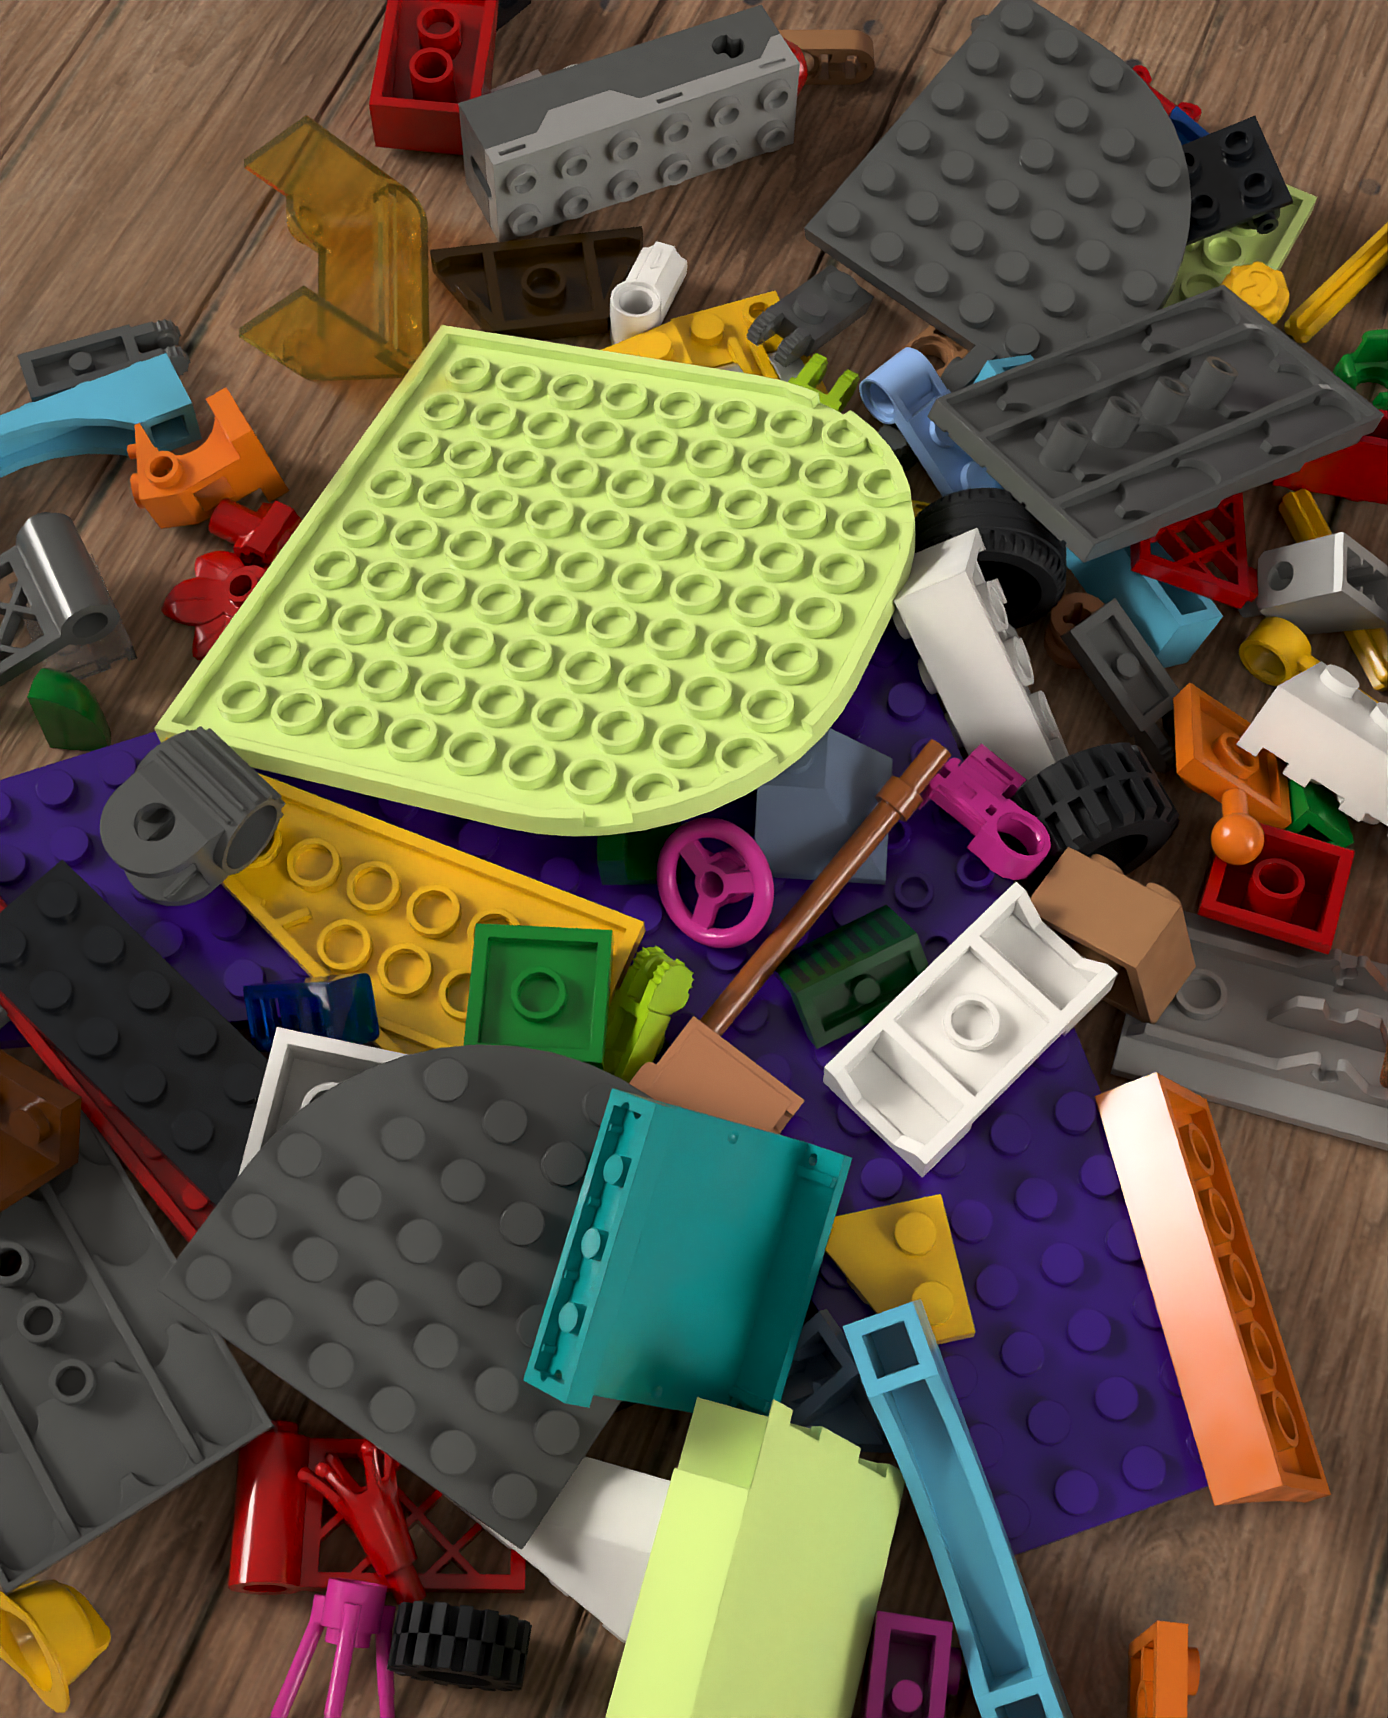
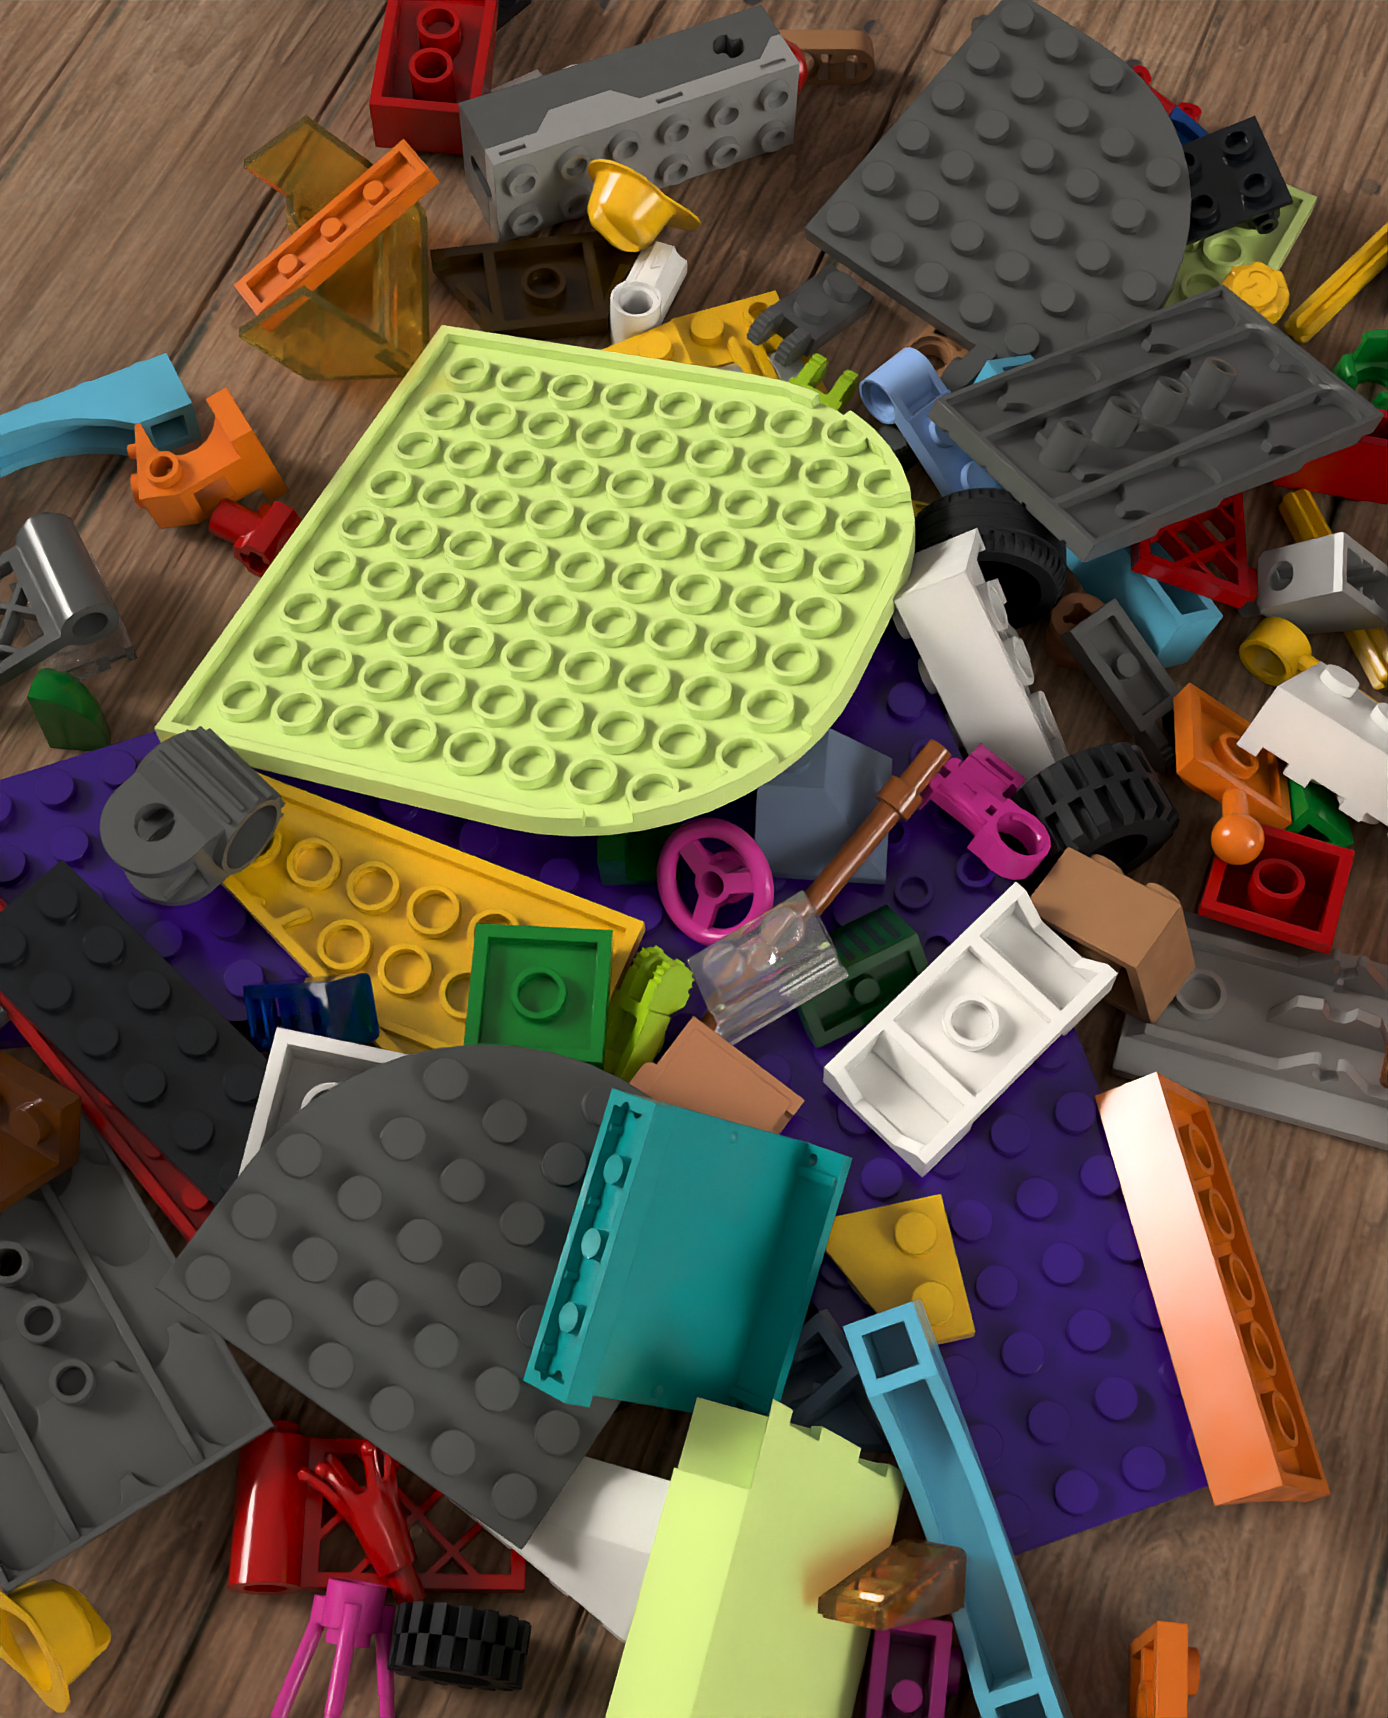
(99, 354): dark grey hinge -> none
(211, 597): red plate -> none
(339, 228): none -> orange tile
(631, 208): none -> yellow piece
(767, 968): none -> clear plate
(900, 1586): none -> clear orange slope

